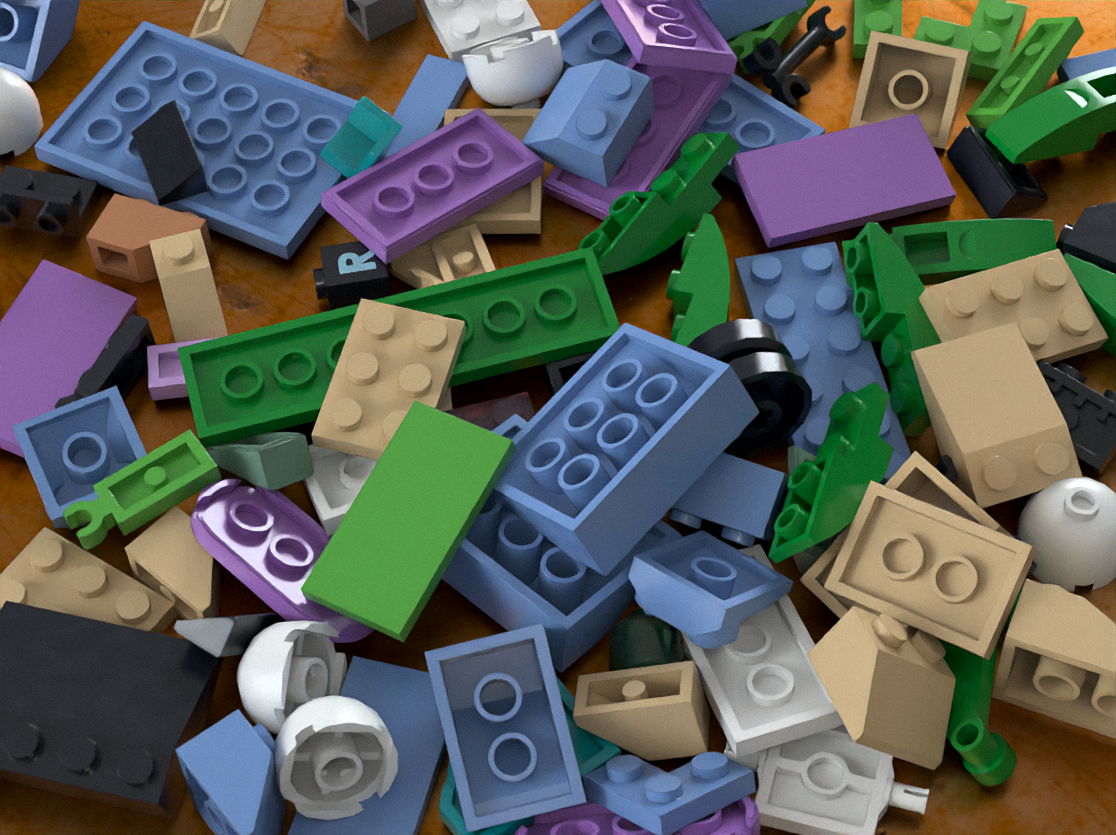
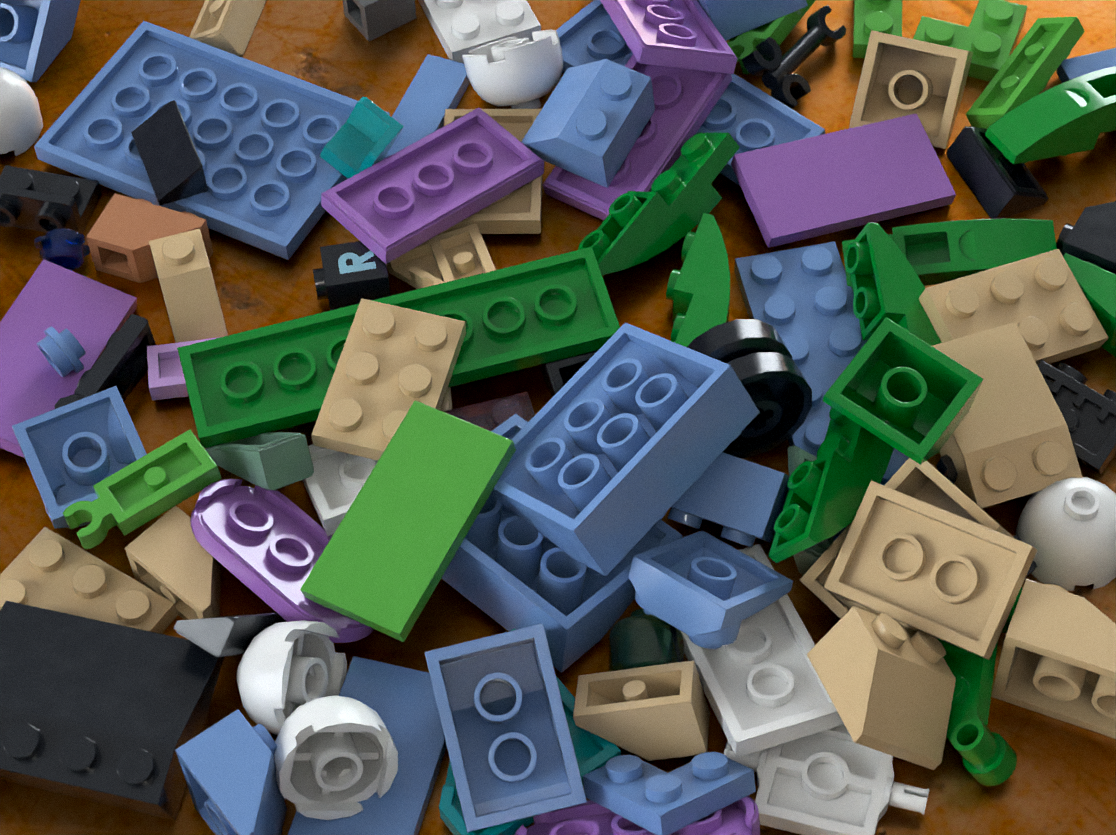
(62, 351): none -> medium blue plate
(63, 248): none -> clear blue plate
(904, 392): none -> green slope

